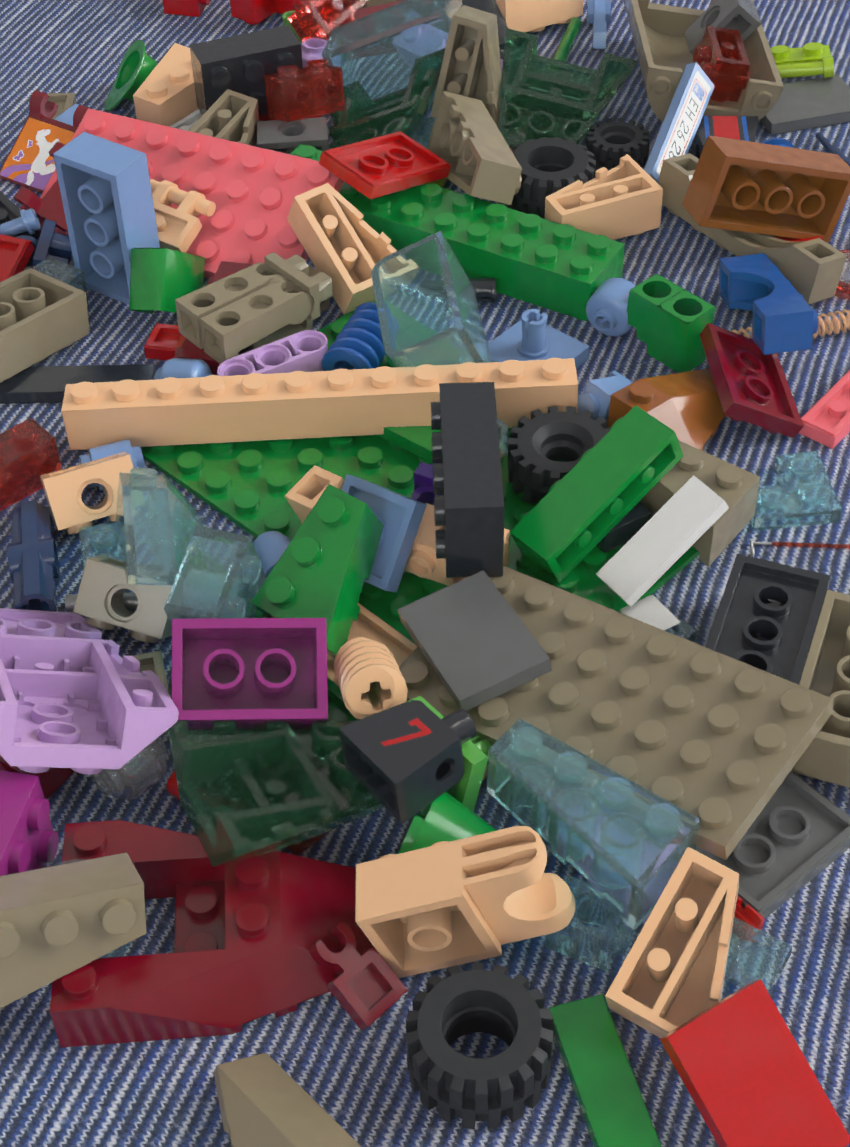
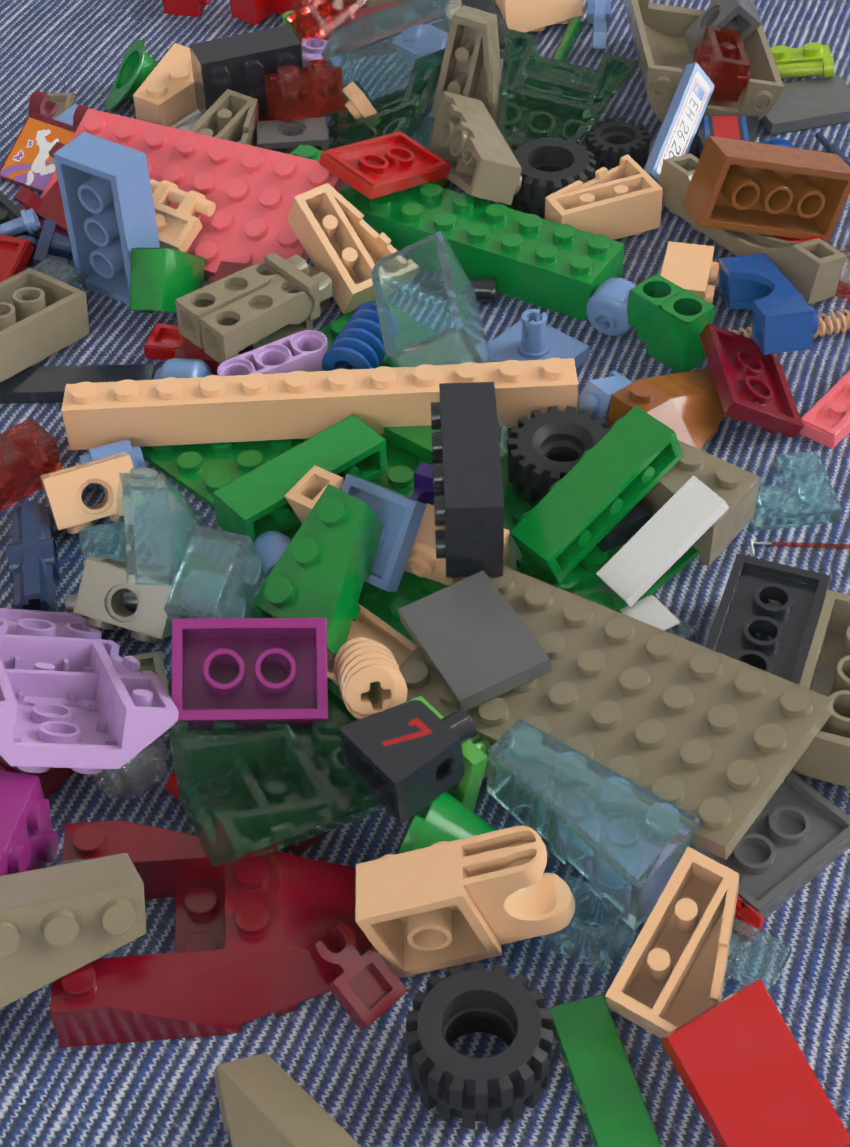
(258, 500): none -> green brick
(358, 103): none -> light nougat plate
(692, 268): none -> light nougat brick

